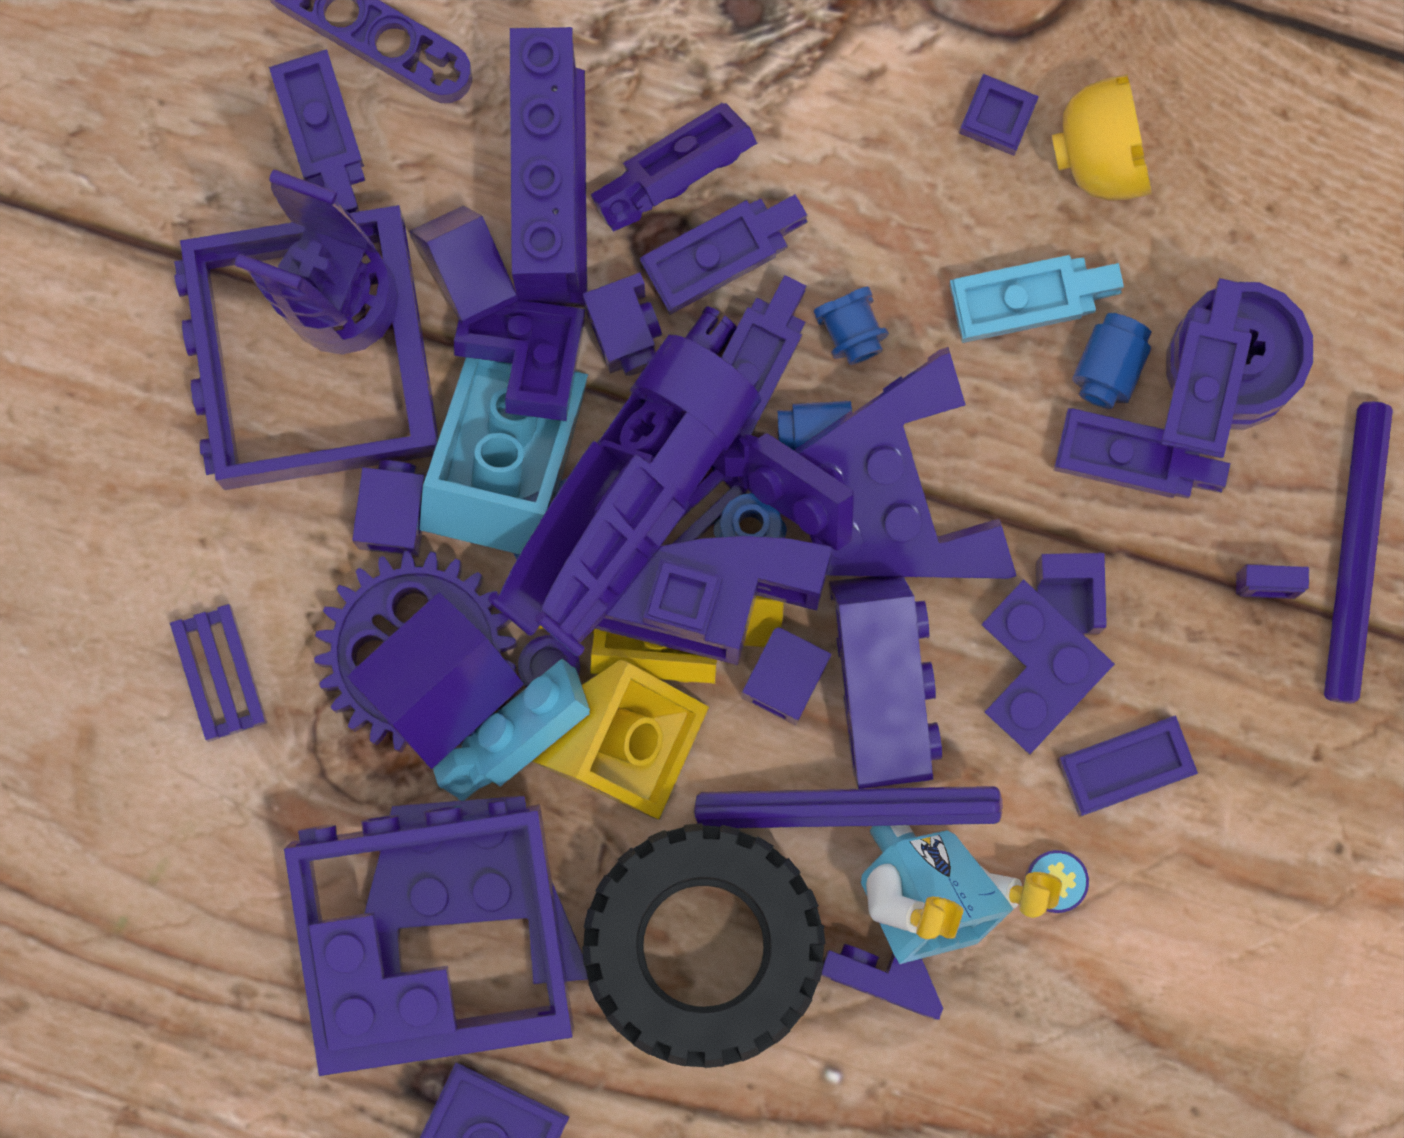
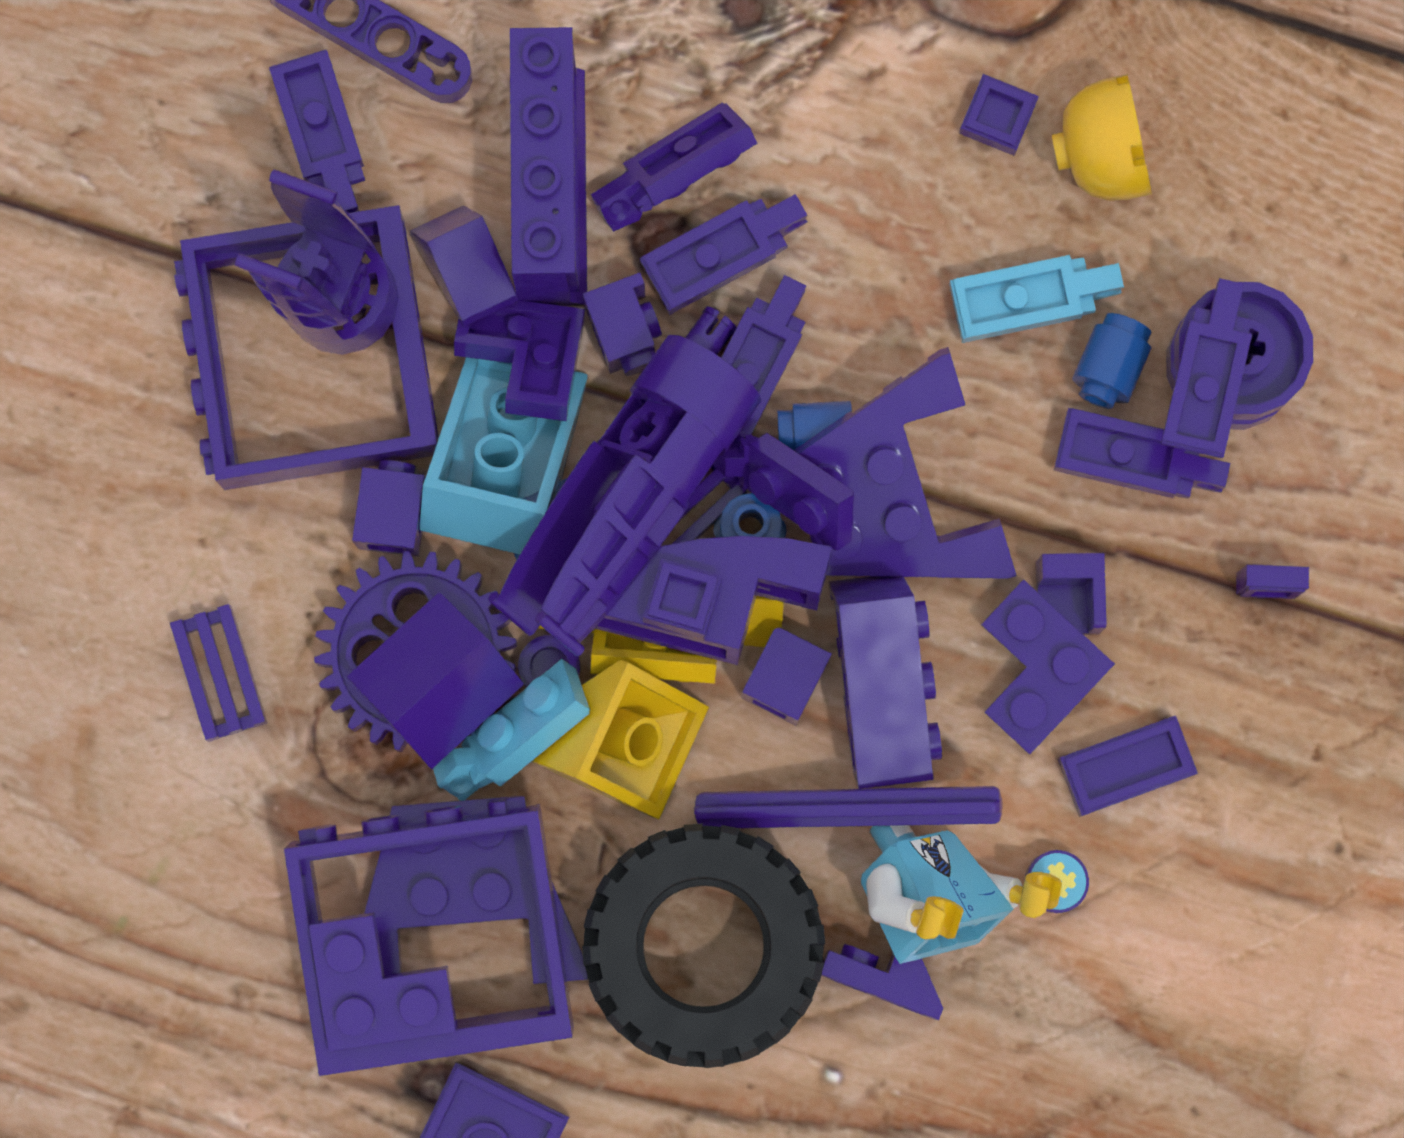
(852, 326): blue brick -> none
(1358, 552): dark purple axle -> none

